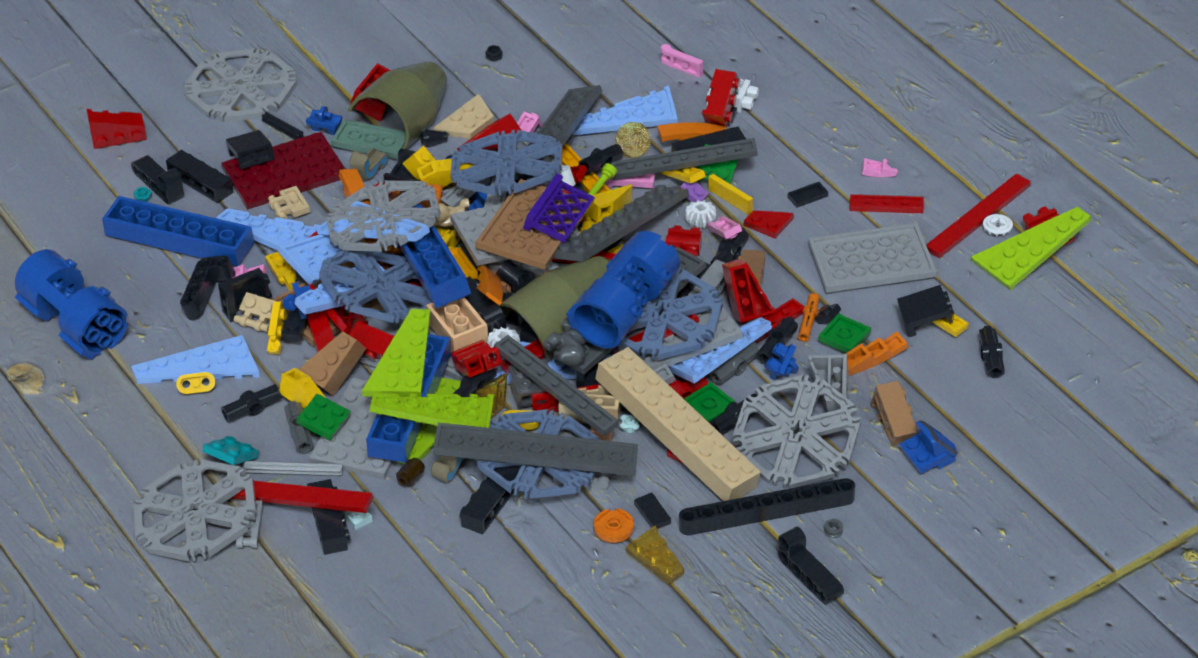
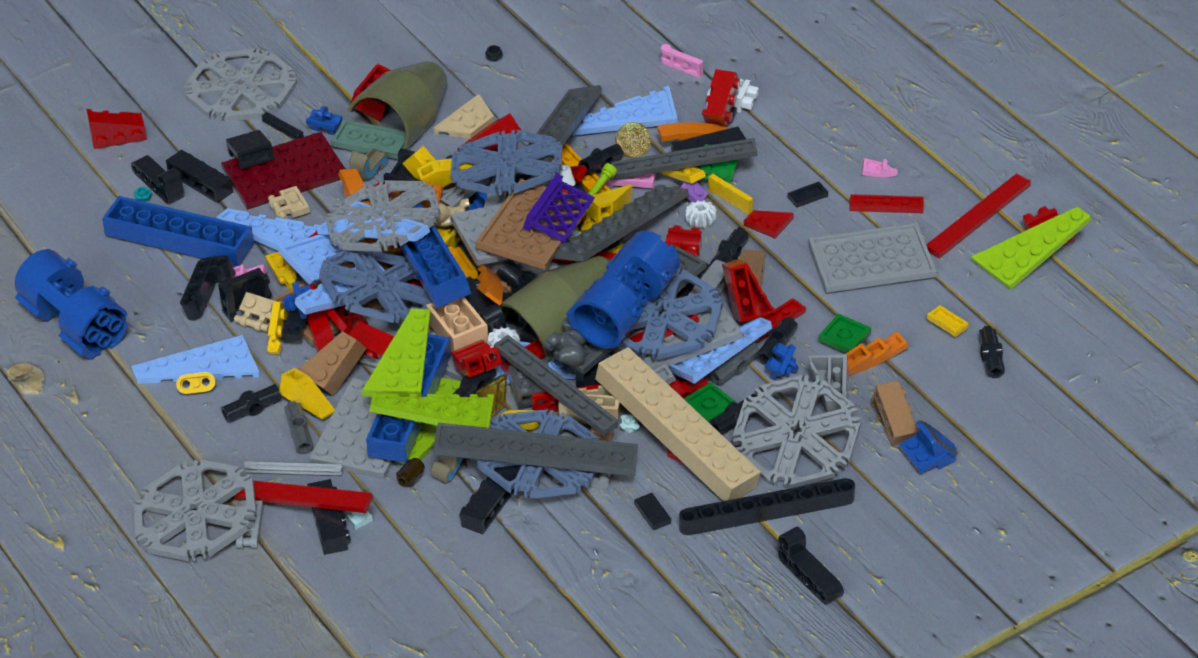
(231, 450): teal plate -> none
(323, 417): green plate -> none
(433, 137): black cone -> none
(529, 122): bright pink bracket -> none
(613, 525): orange plate -> none
(656, 556): clear yellow wing -> none
(724, 227): bright pink plate -> none
(804, 333): orange pin -> none
(827, 313): black plate -> none
(833, 523): dark grey bush -> none
(925, 307): black panel -> none
(991, 221): white gear -> none

